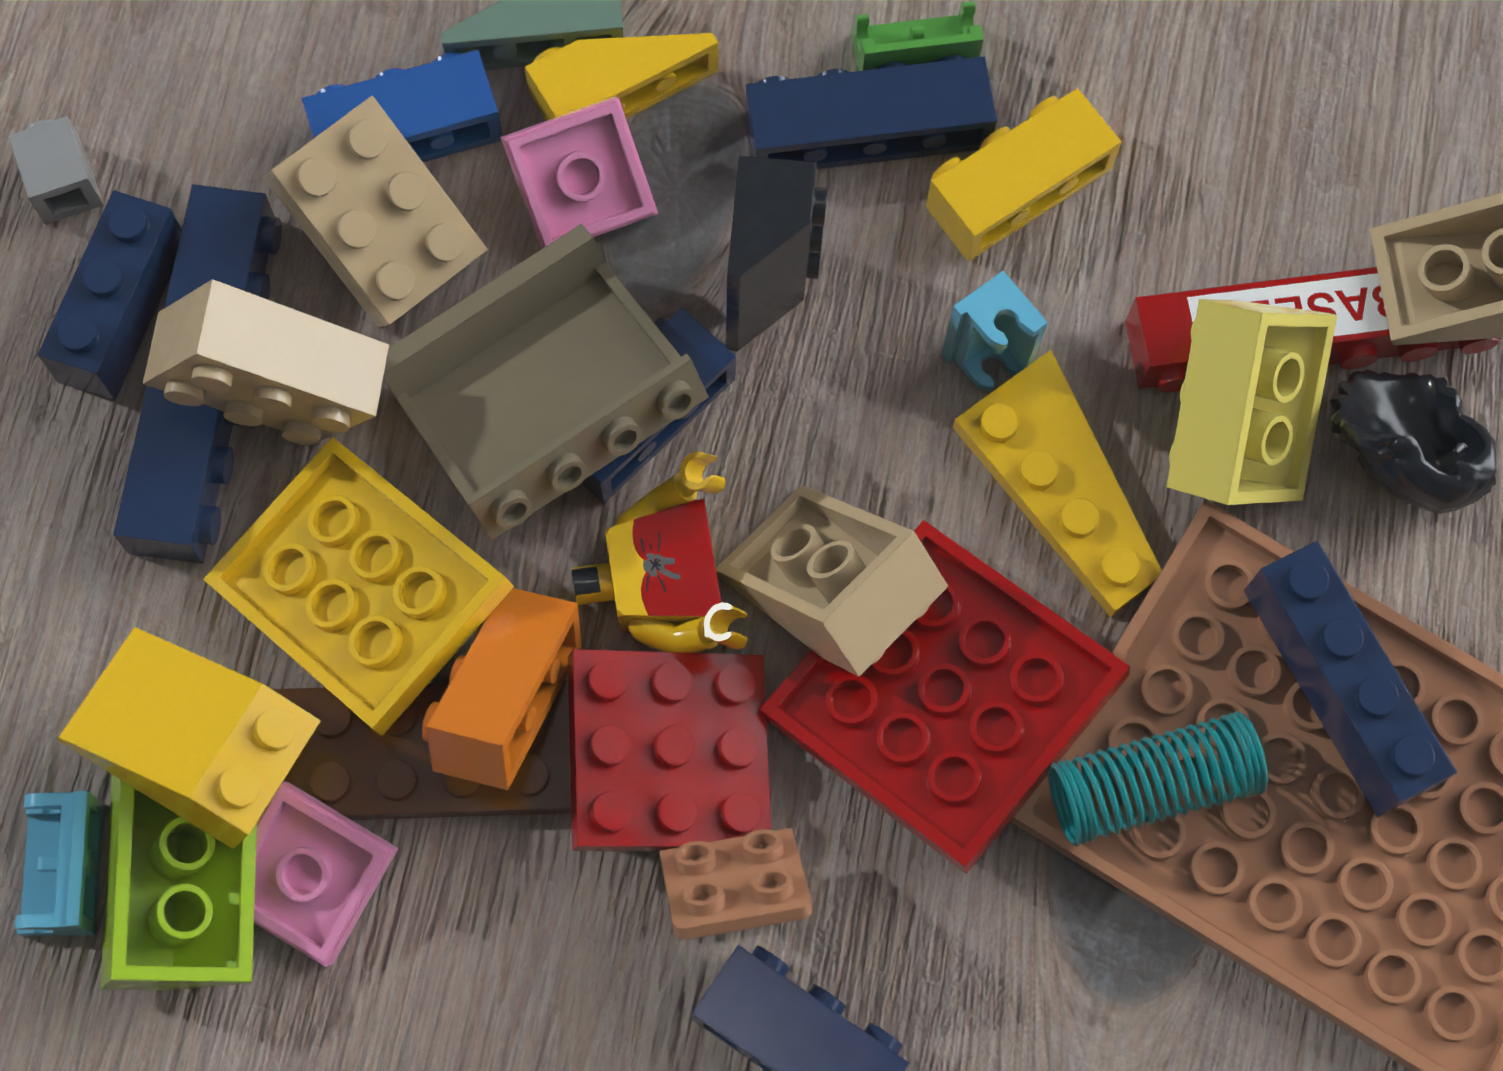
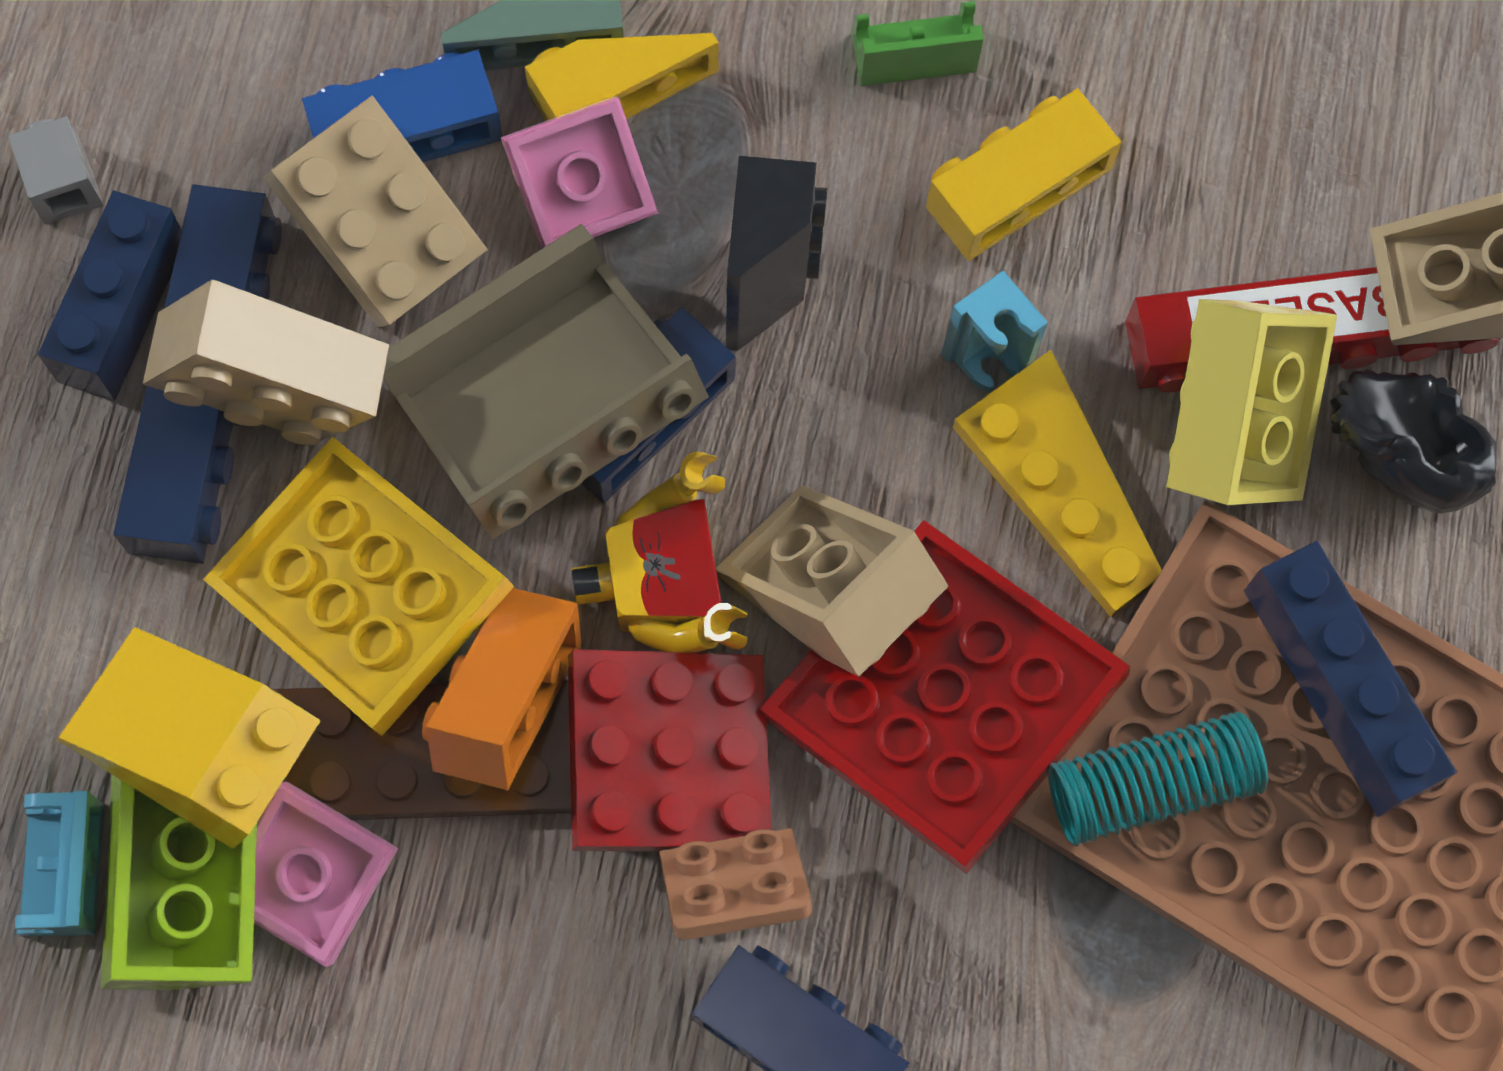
(872, 113): dark blue brick -> none

